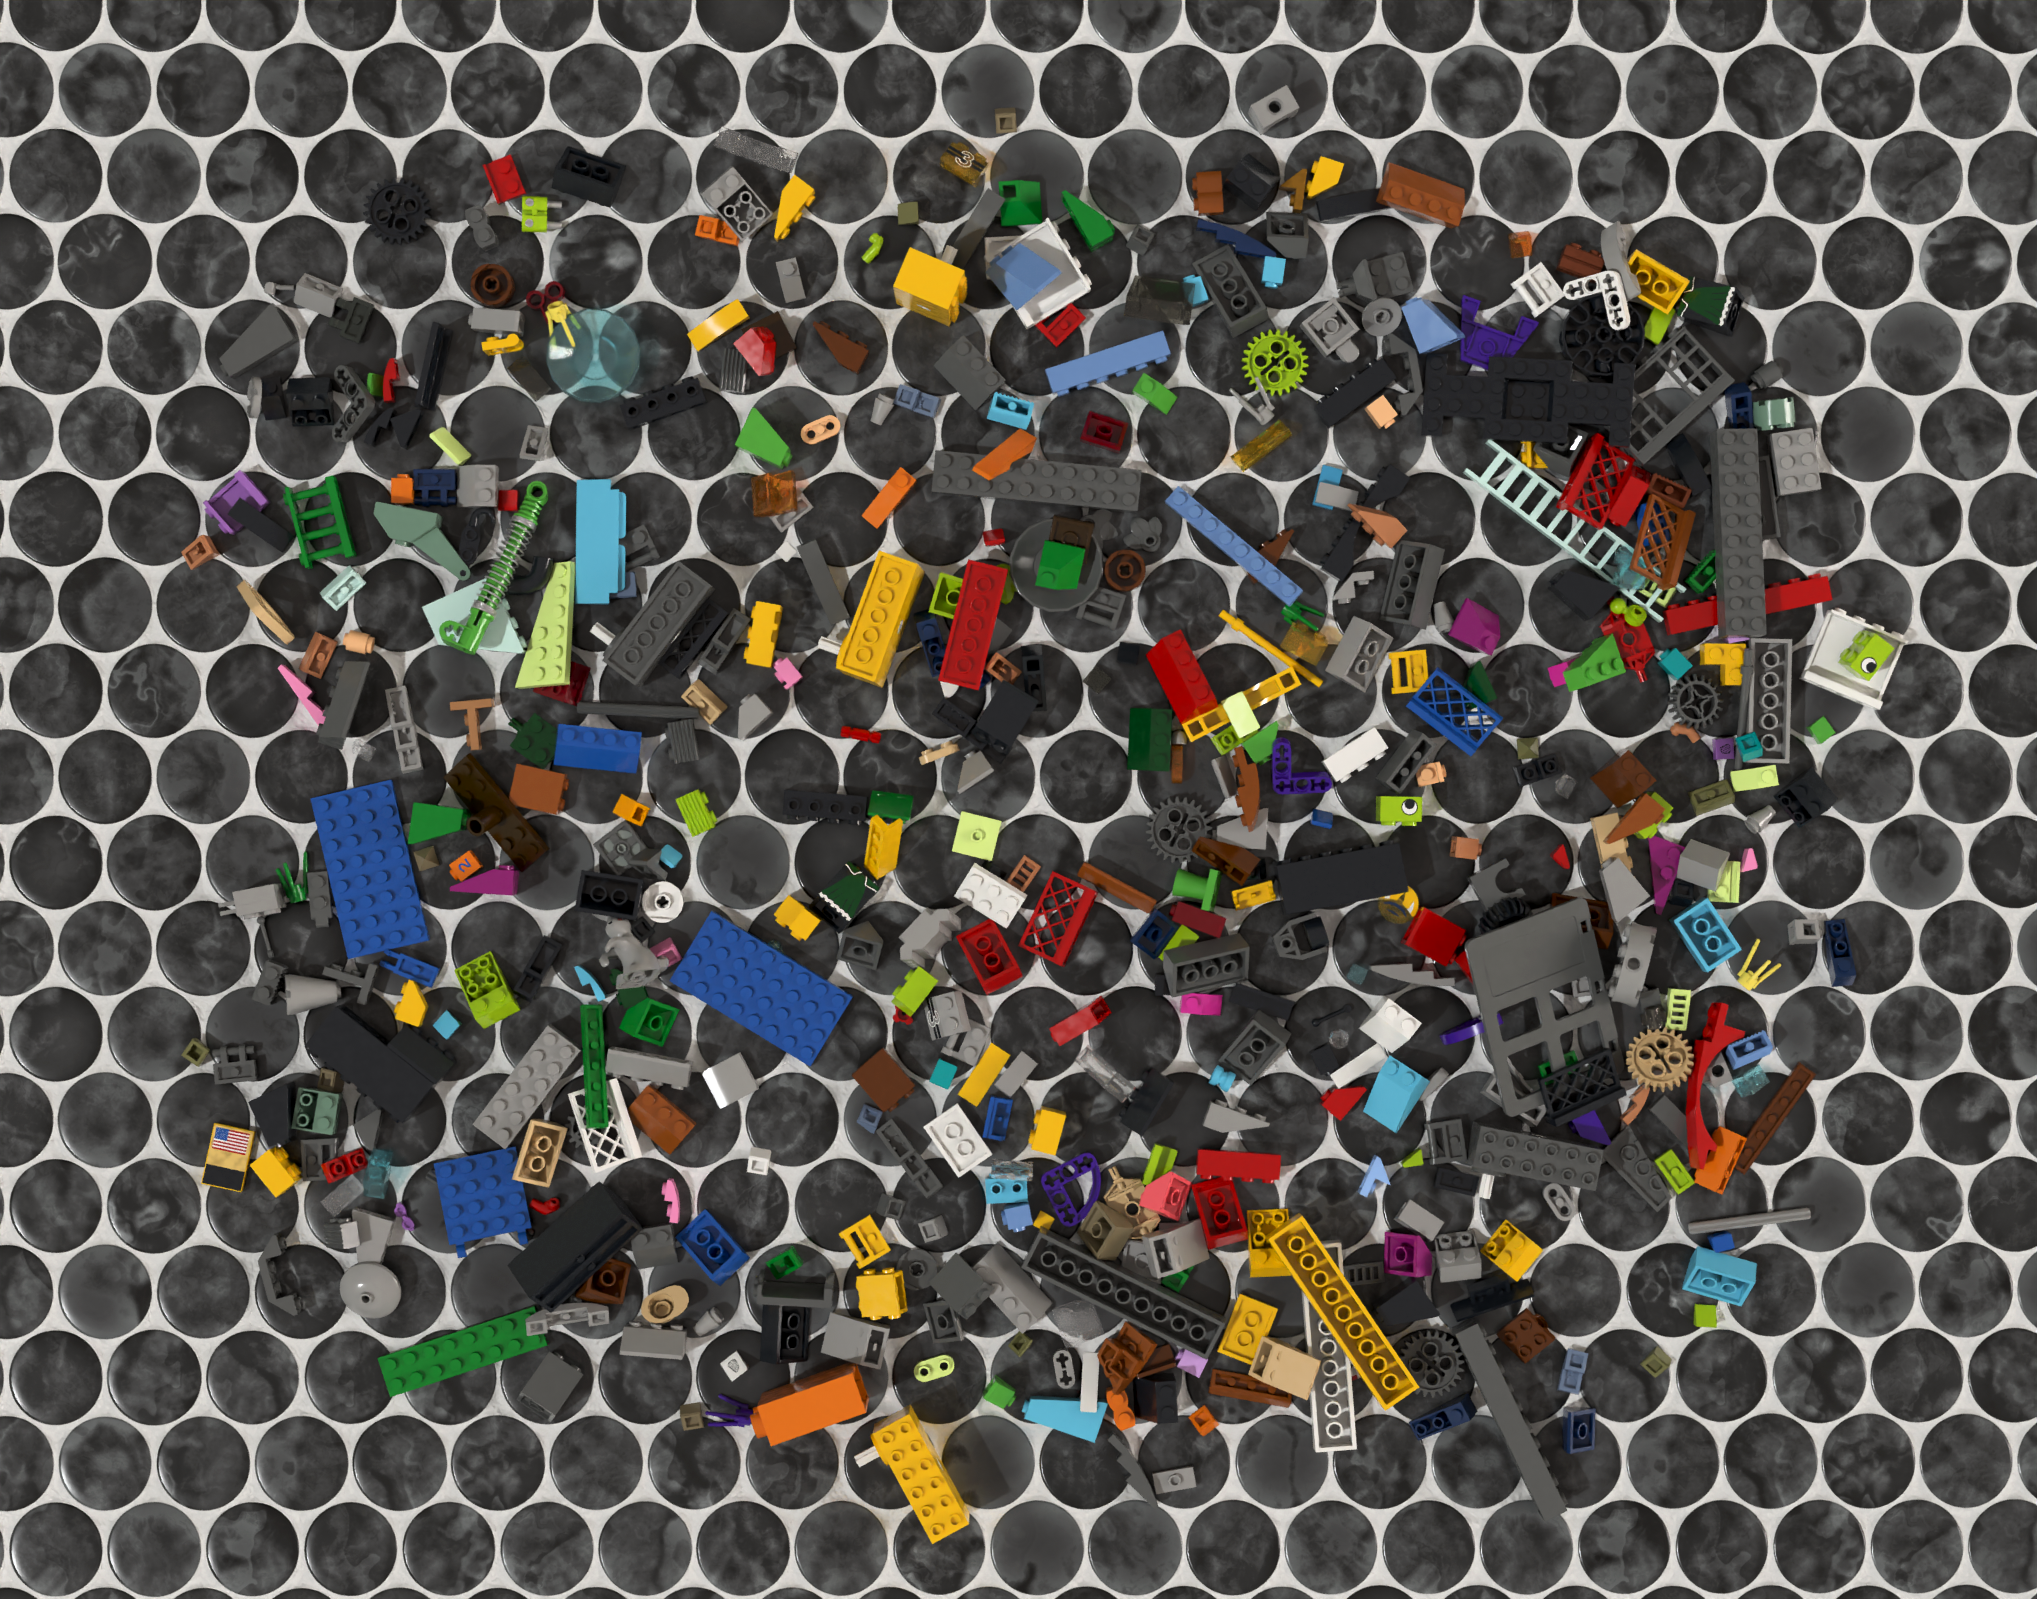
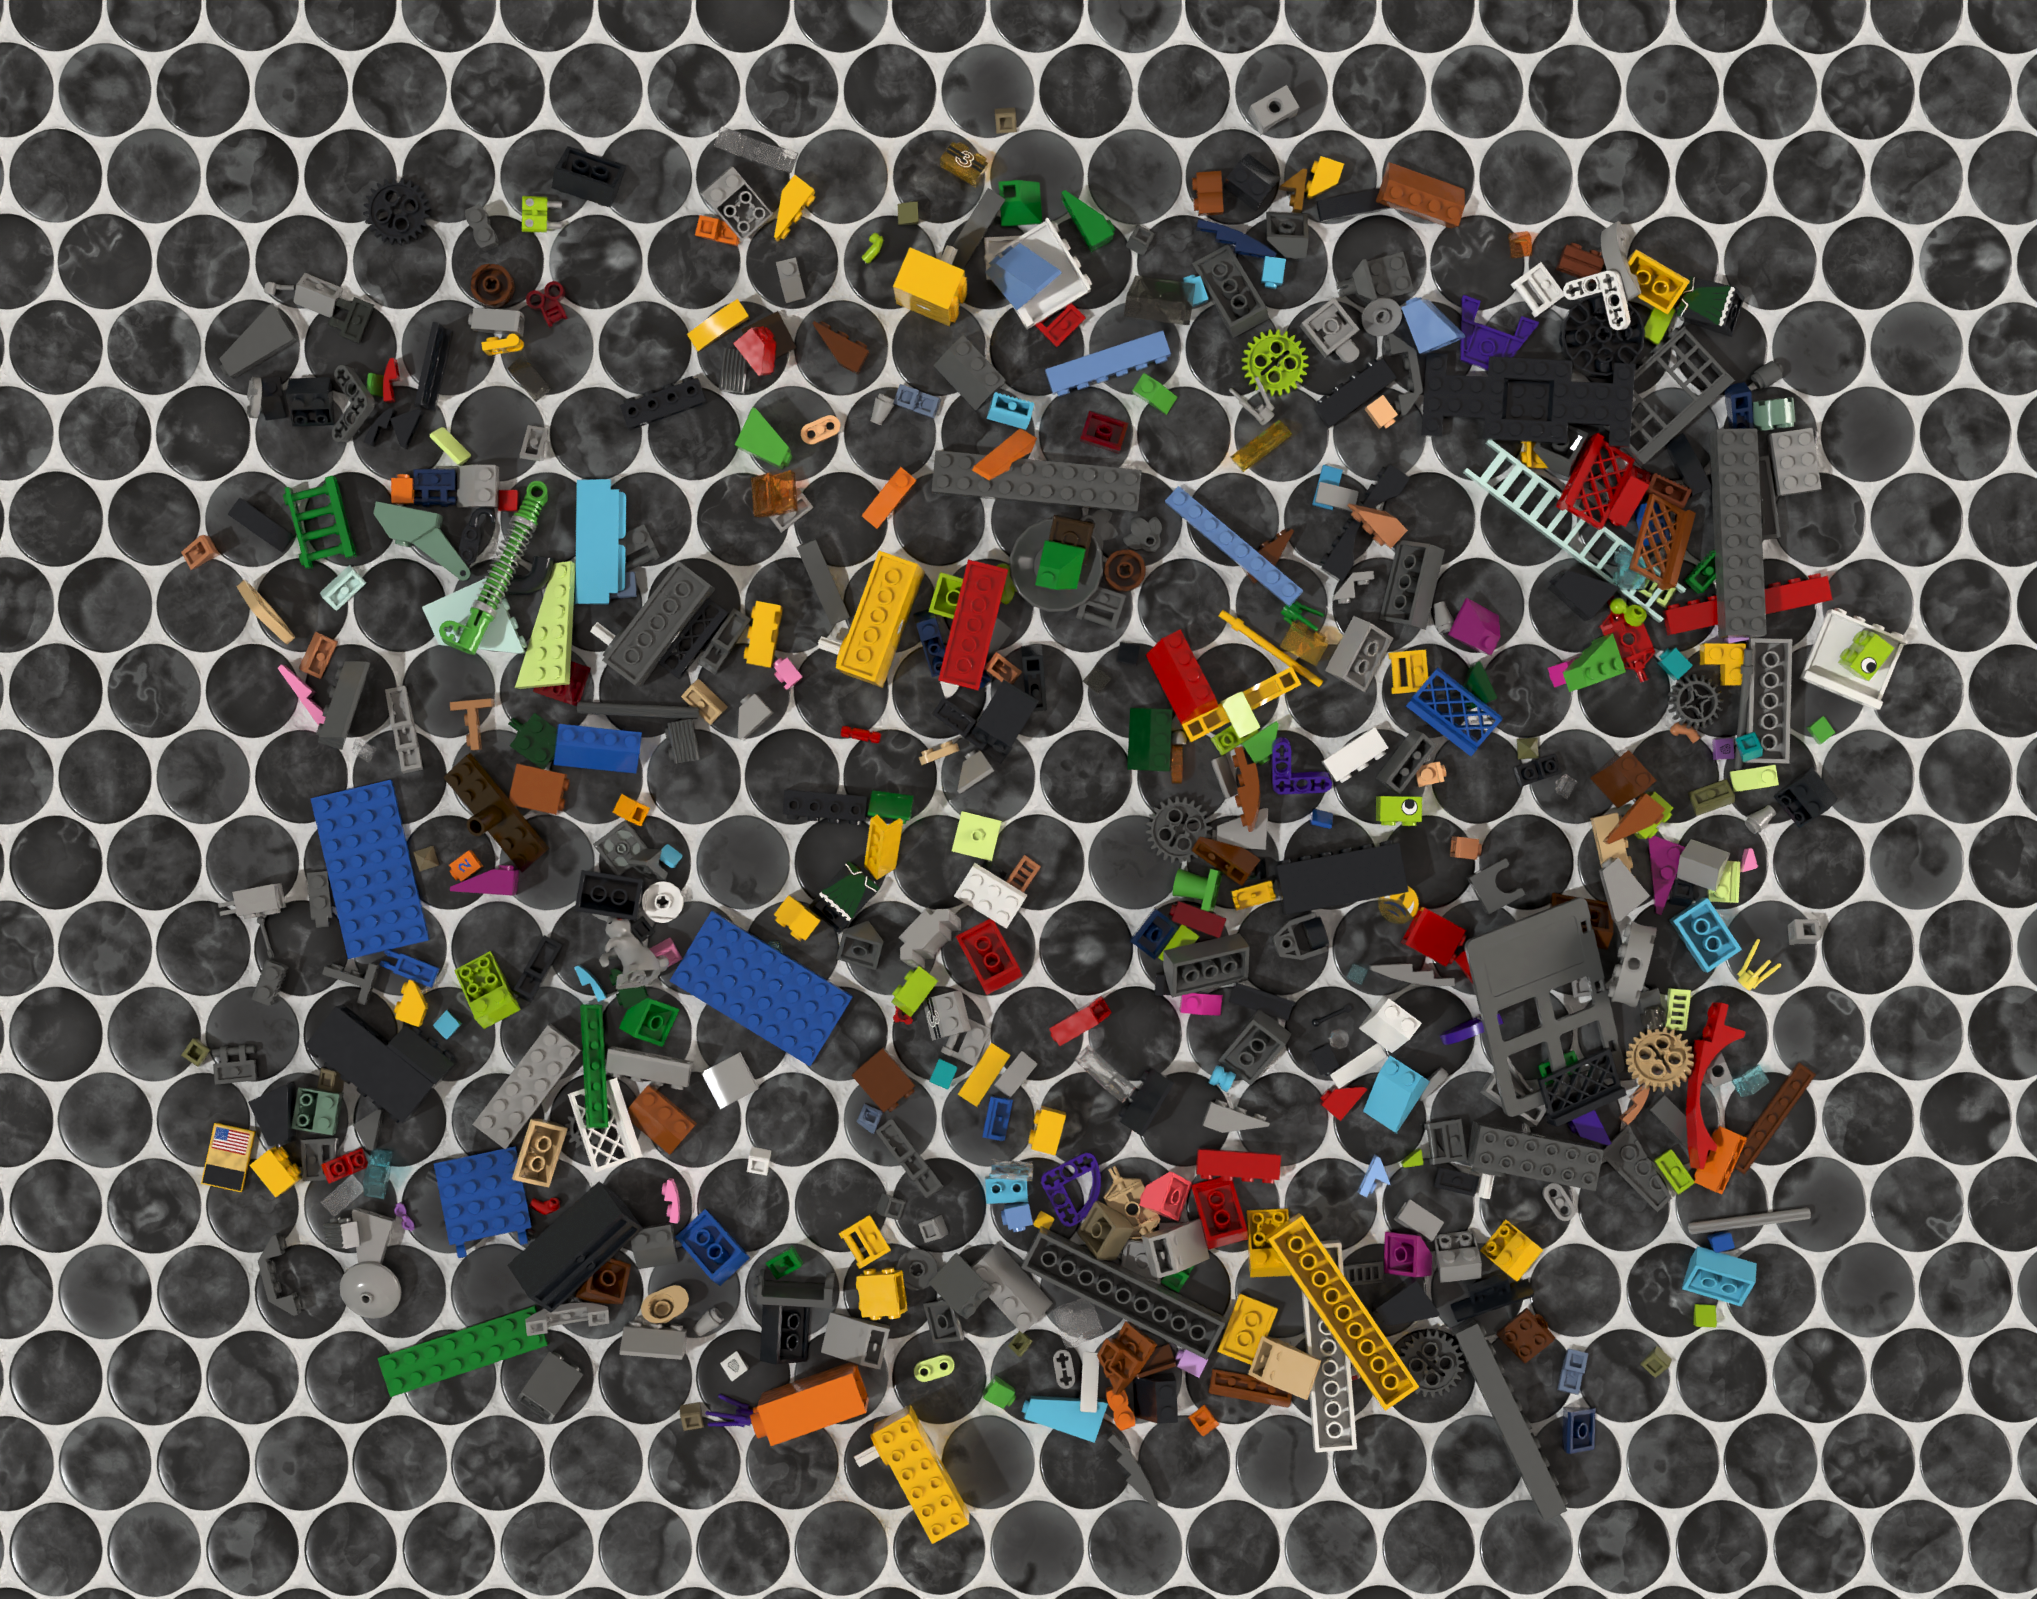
(225, 499): medium lavender panel -> none
(295, 892): green plant -> none
(309, 993): light grey cone -> none
(359, 642): light nougat brick -> none
(435, 821): green slope -> none
(504, 179): red plate -> none
(558, 311): light yellow plant -> none
(593, 333): clear light blue dish -> none
(696, 812): lime brick -> none
(786, 551): white sticker -> none
(957, 1140): white plate -> none
(993, 537): red slope -> none
(1071, 931): red fence -> none
(1116, 887): dark orange slope -> none
(1159, 1163): lime panel -> none
(1174, 1479): light grey plate -> none
(1444, 1417): dark blue slope -> none
(1504, 913): black gear -> none
(1560, 856): red slope -> none
(1748, 1050): medium blue brick -> none
(1839, 953): dark blue slope -> none

